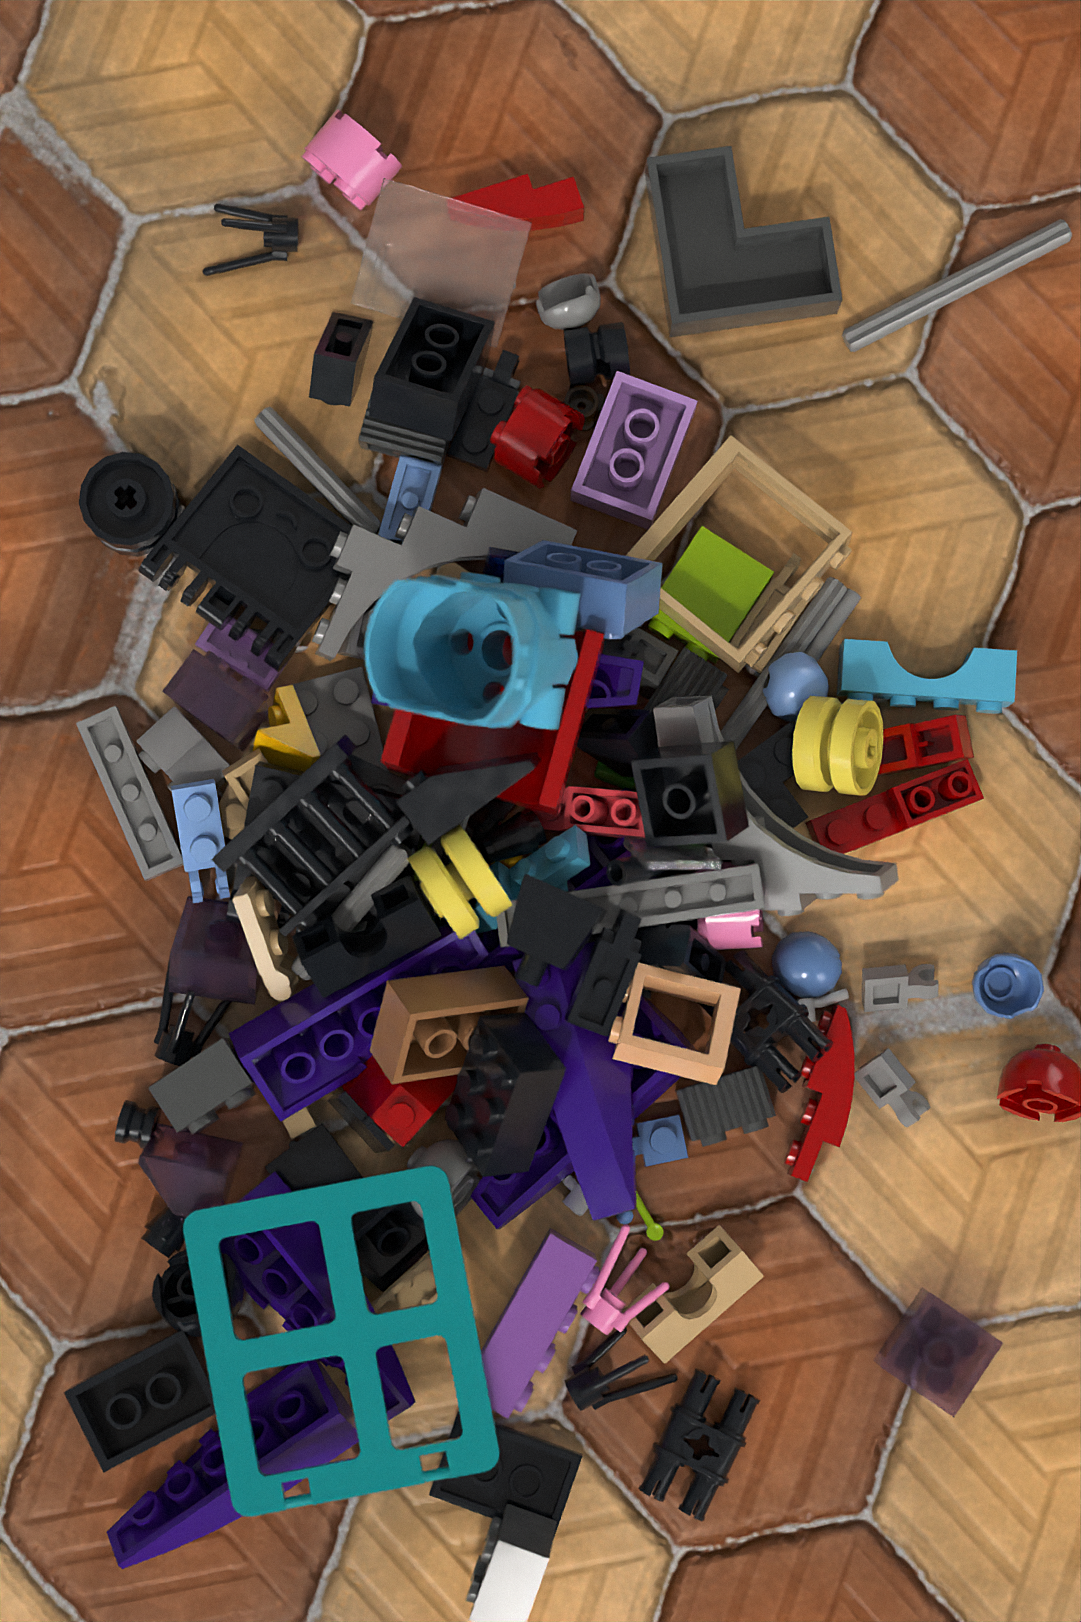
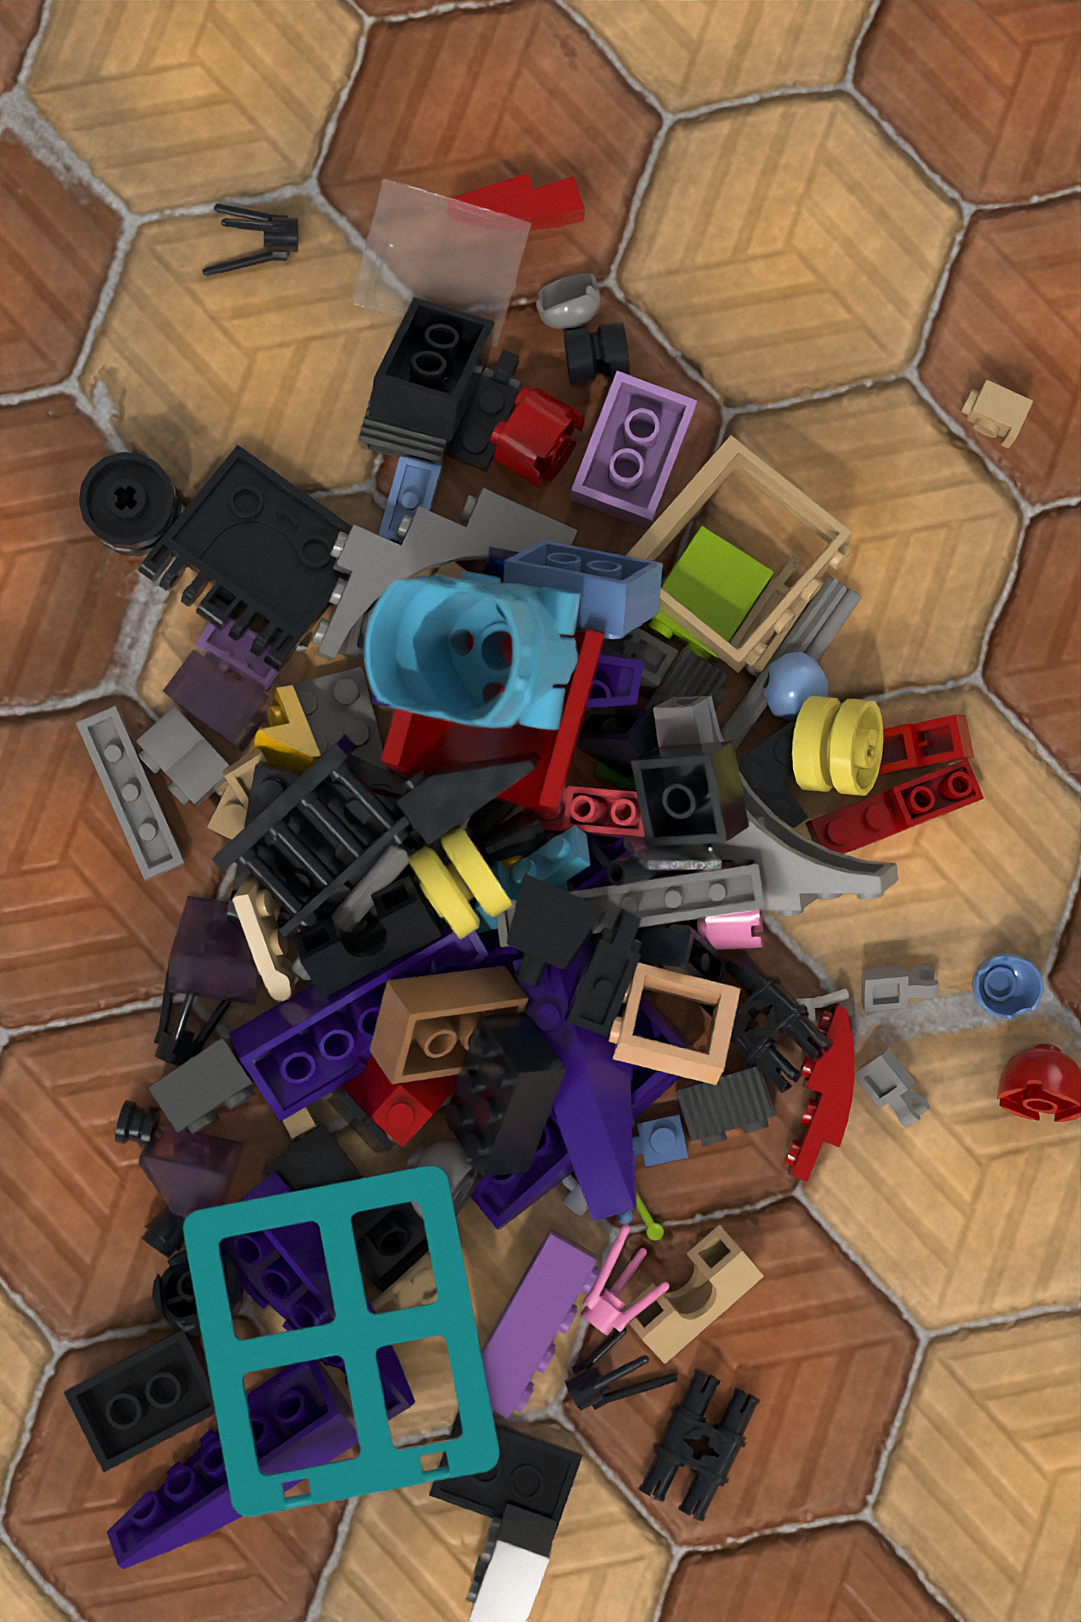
(199, 833): light blue hinge -> none
(316, 471): light grey axle -> none
(340, 359): black slope -> none
(352, 157): bright pink brick -> none
(586, 395): dark brown plate -> none
(726, 274): dark grey piece -> none
(806, 964): medium blue hair -> none
(871, 672): medium azure arch -> none
(938, 1352): brick -> none
(957, 285): light grey axle -> none
(996, 411): none -> tan brick

